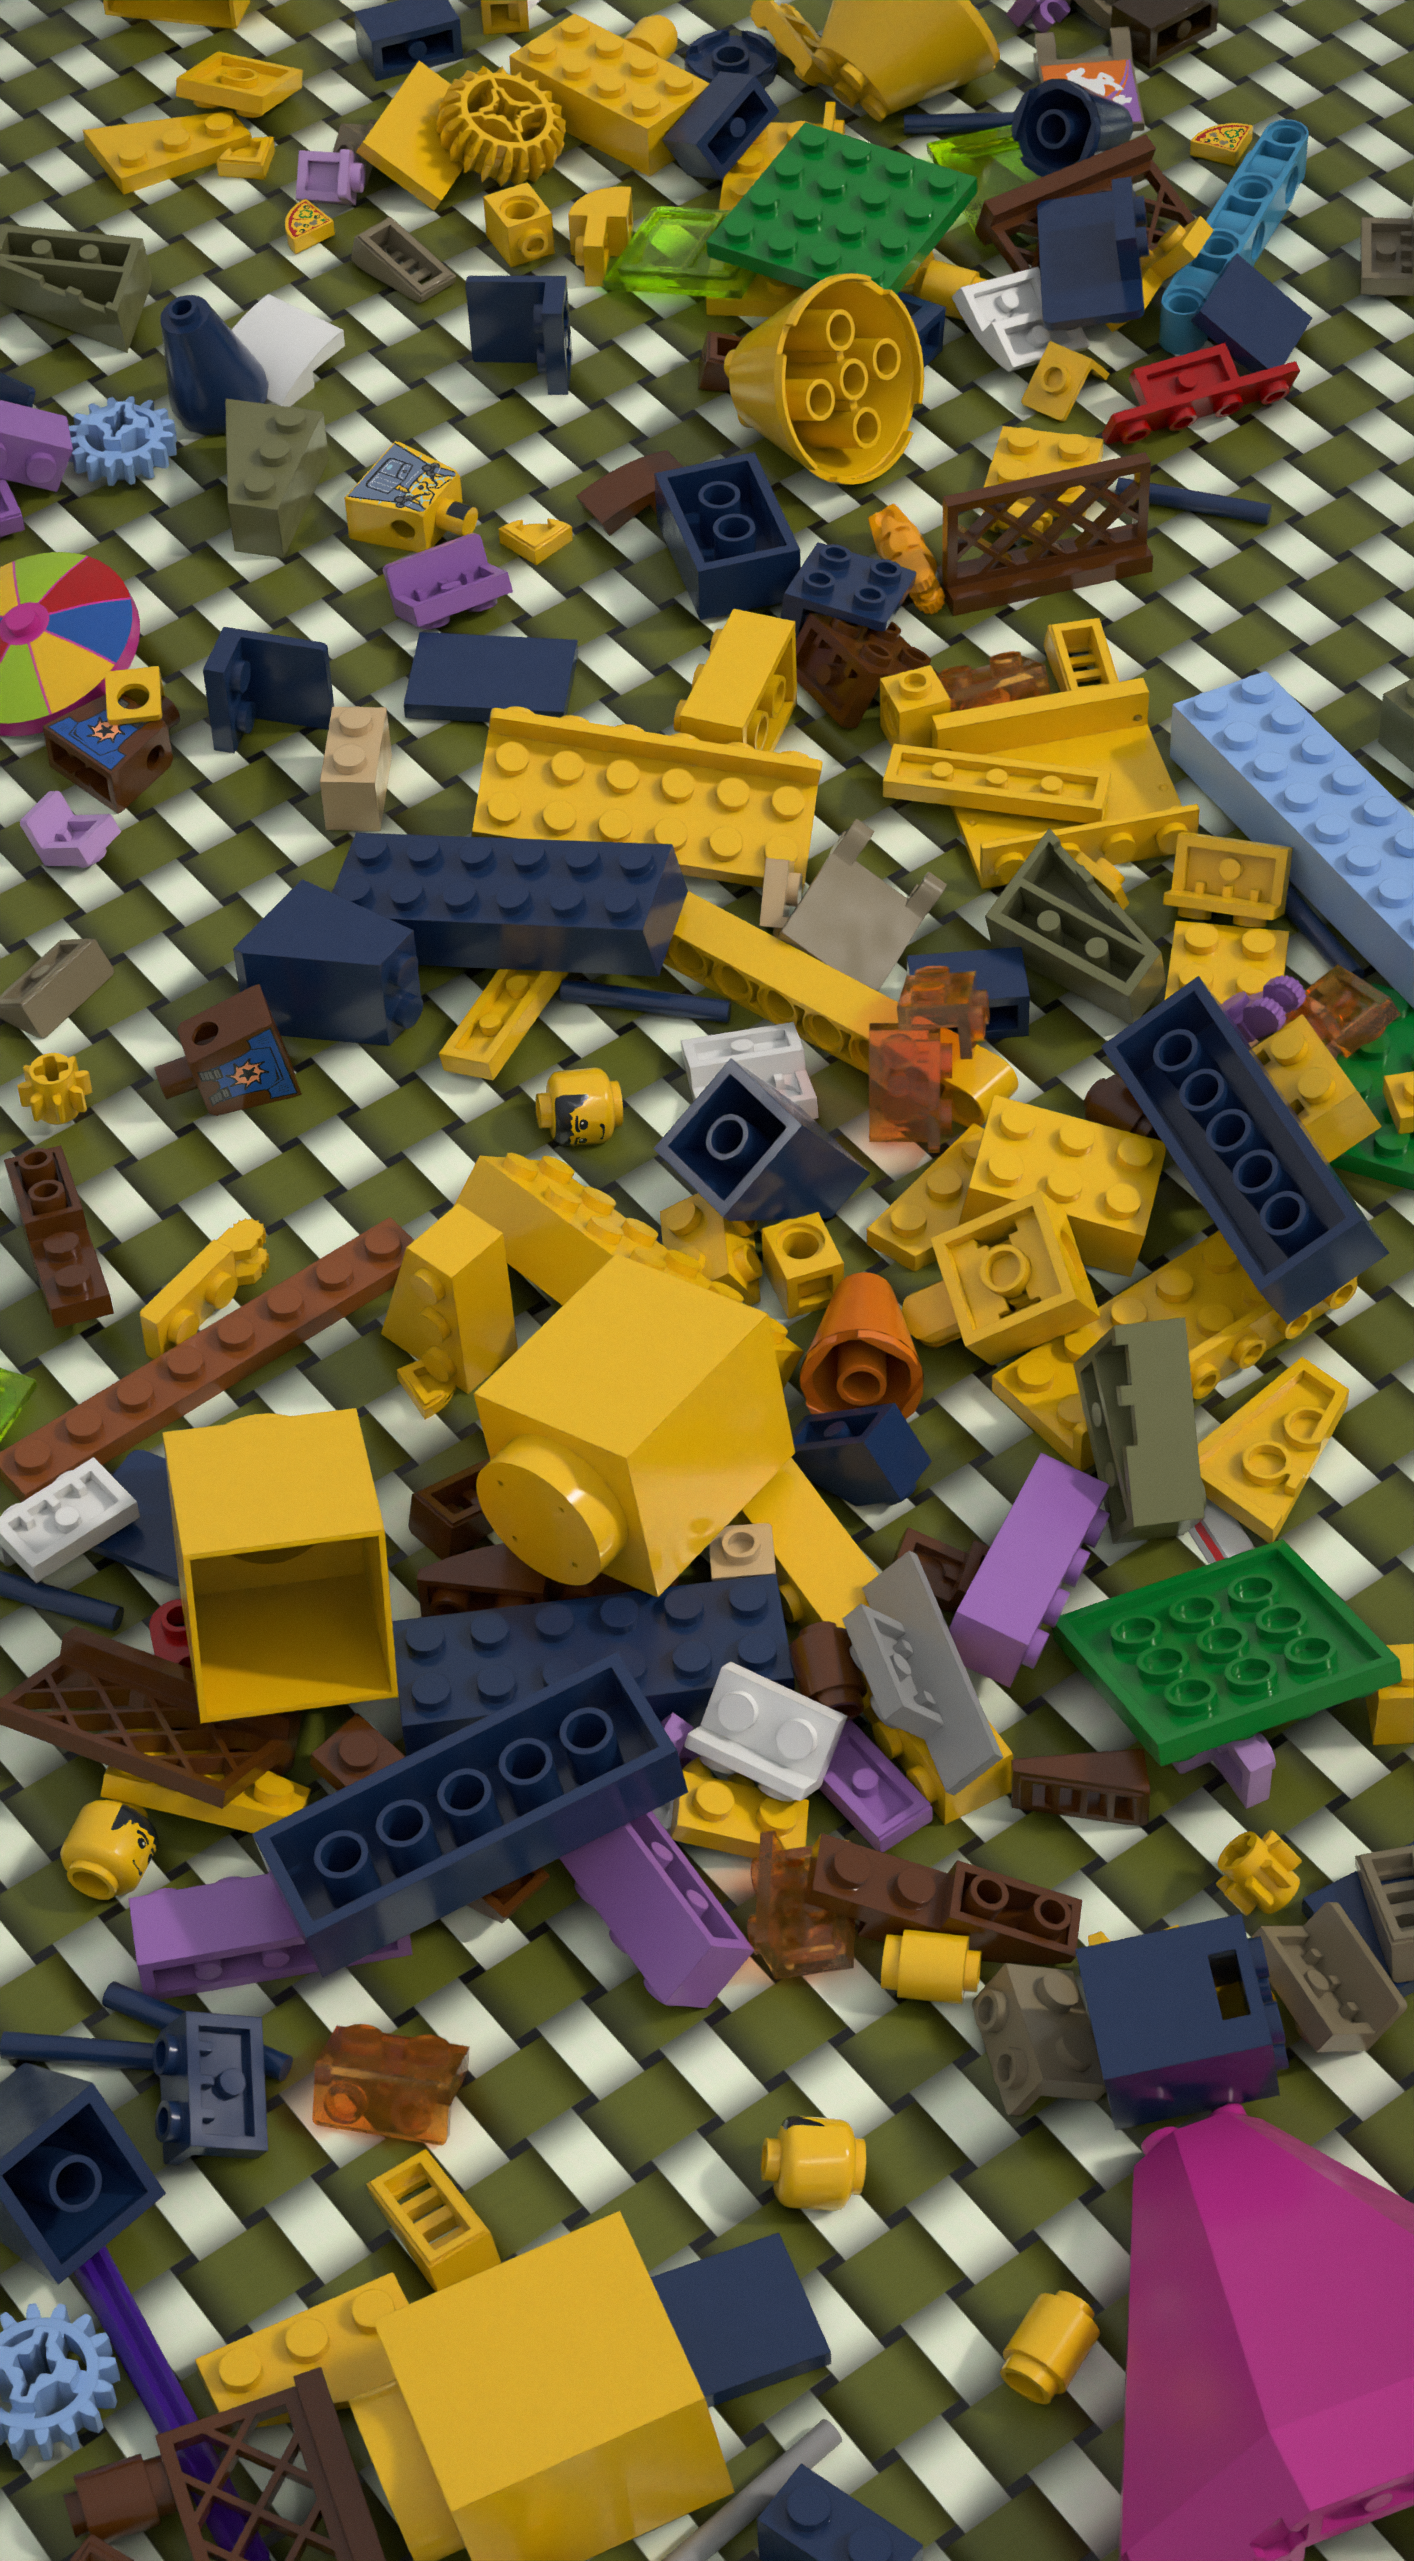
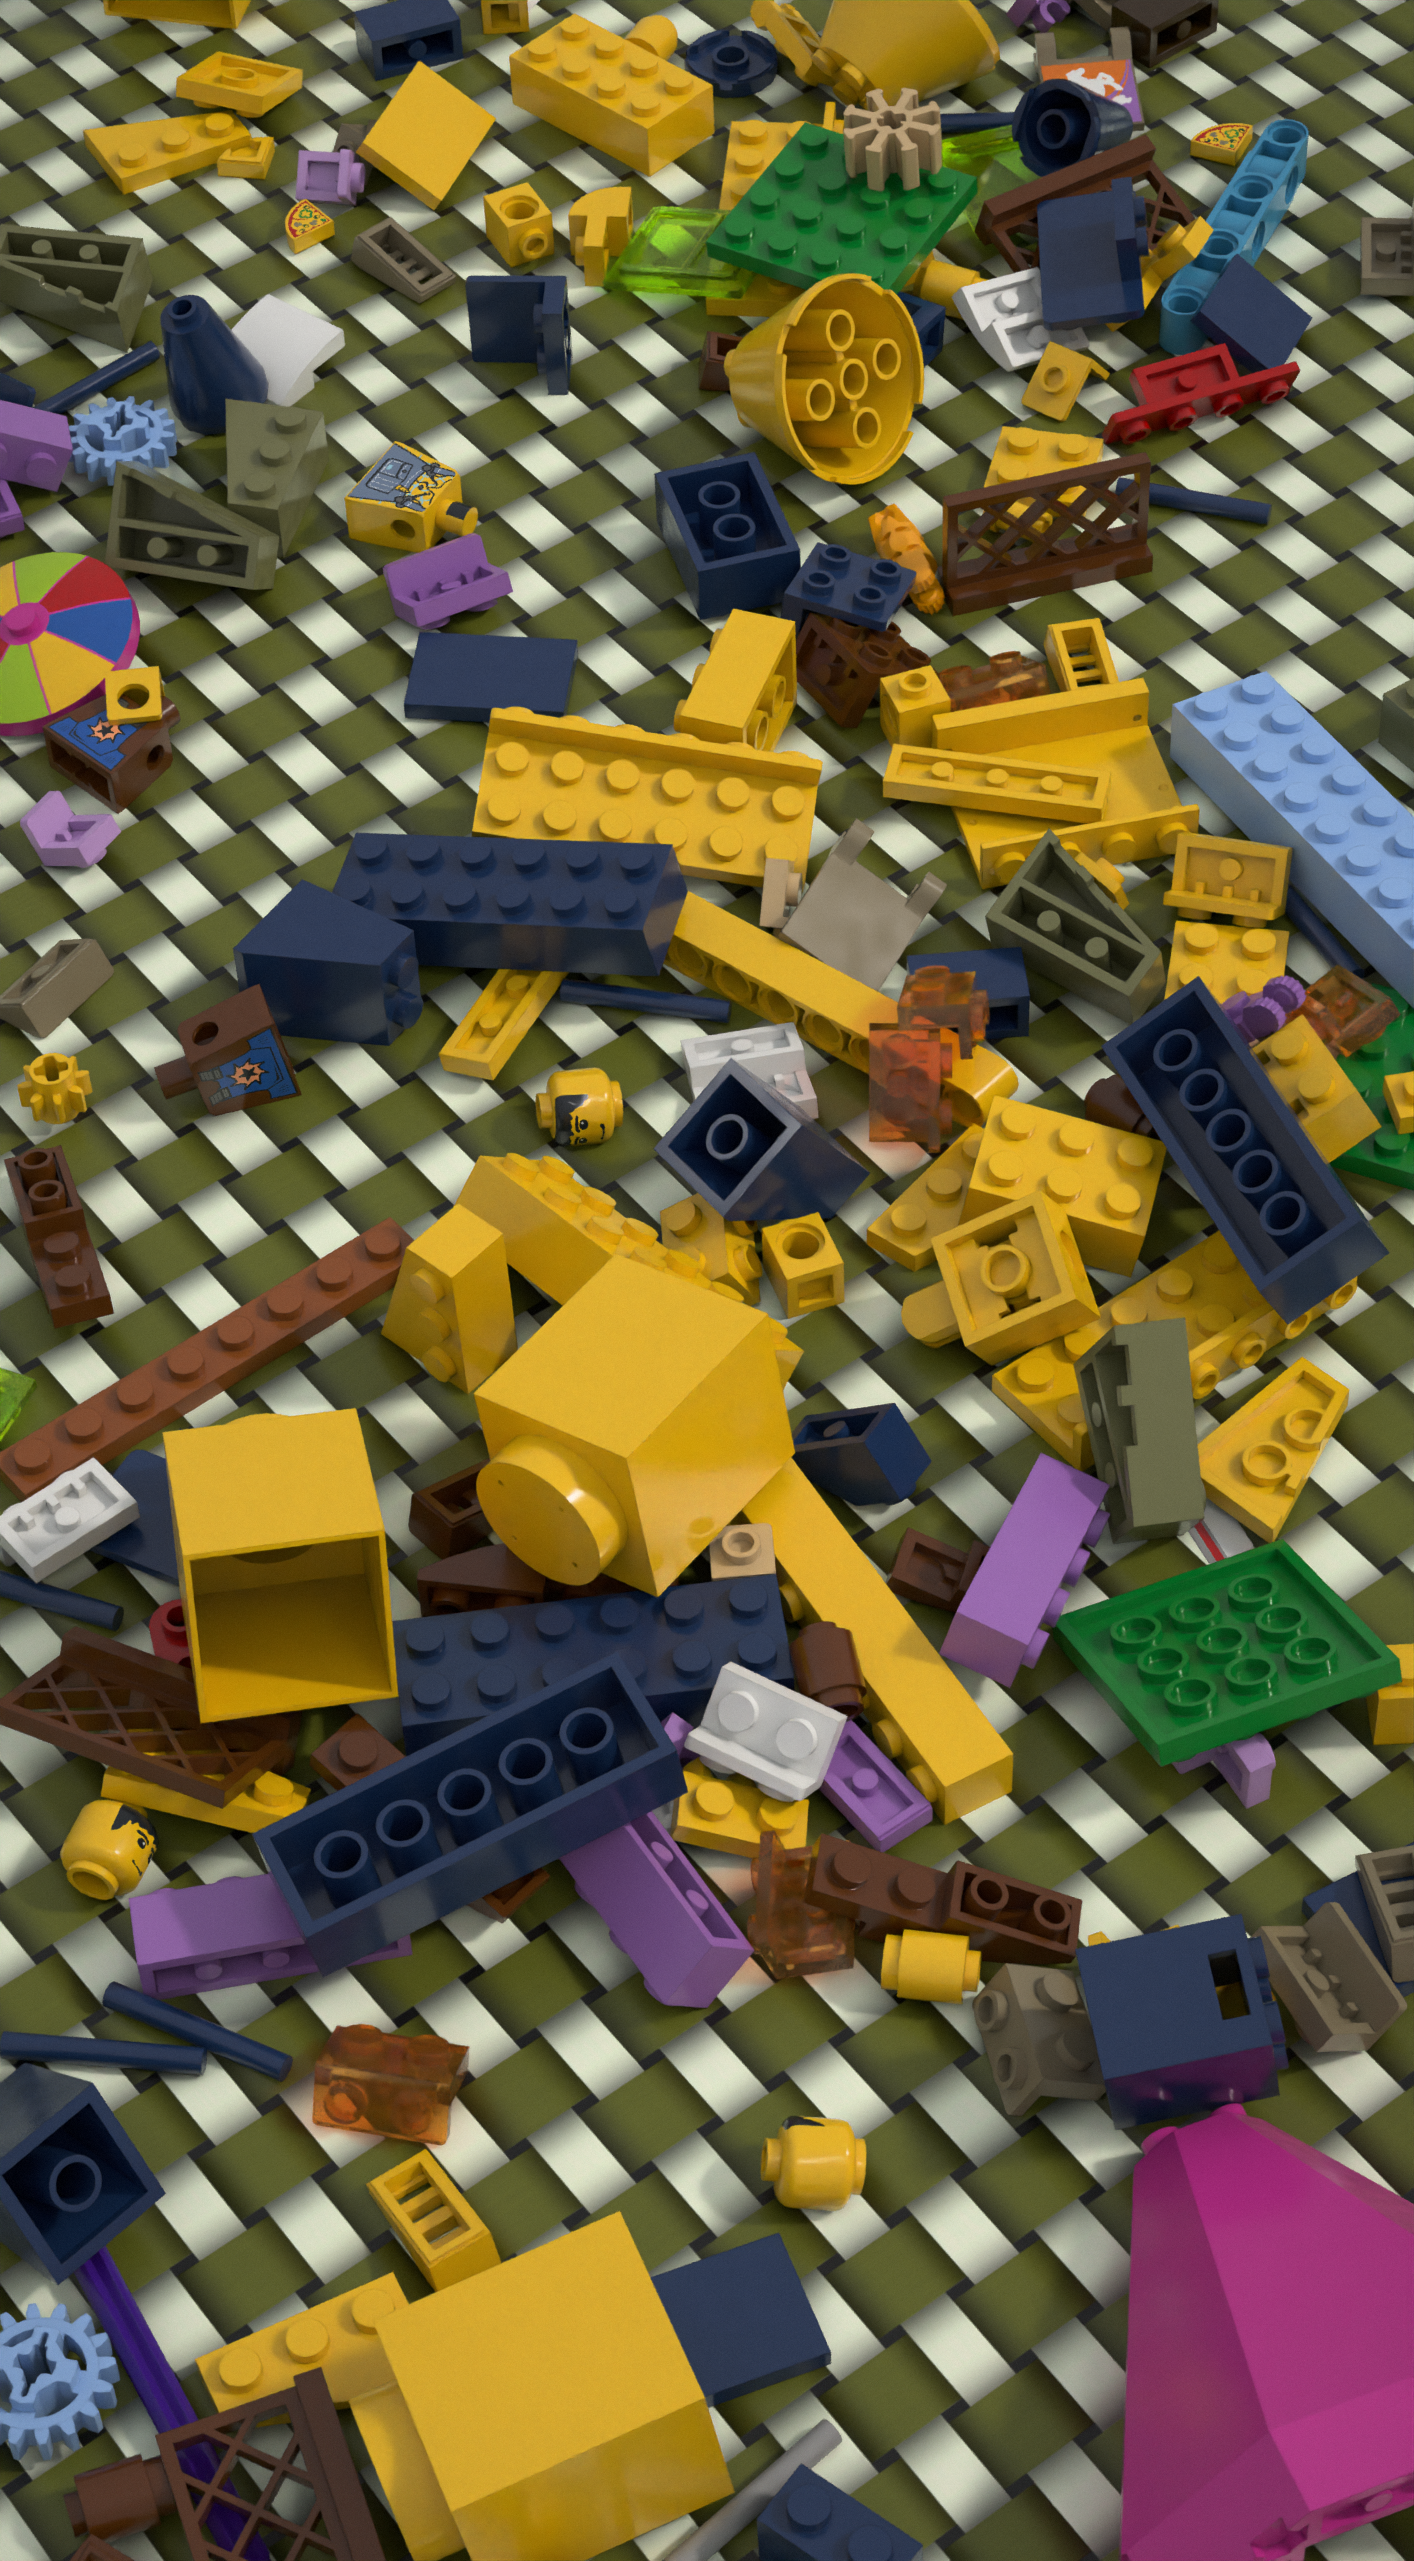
(101, 379): none -> dark blue bar
(184, 535): none -> olive wedge
(204, 1286): yellow hinge -> none
(211, 2087): dark blue bracket -> none
(266, 680): dark blue bracket -> none
(356, 768): tan brick -> none
(423, 1389): yellow tile -> none
(504, 117): yellow gear -> none
(535, 541): yellow tile -> none
(625, 491): reddish brown slope -> none
(720, 125): dark blue brick -> none
(862, 1351): orange cone -> none
(892, 139): none -> tan gear
(919, 1673): light grey bracket -> none
(1049, 2346): yellow brick -> none
(1084, 1785): reddish brown slope -> none
(1258, 1872): yellow gear -> none

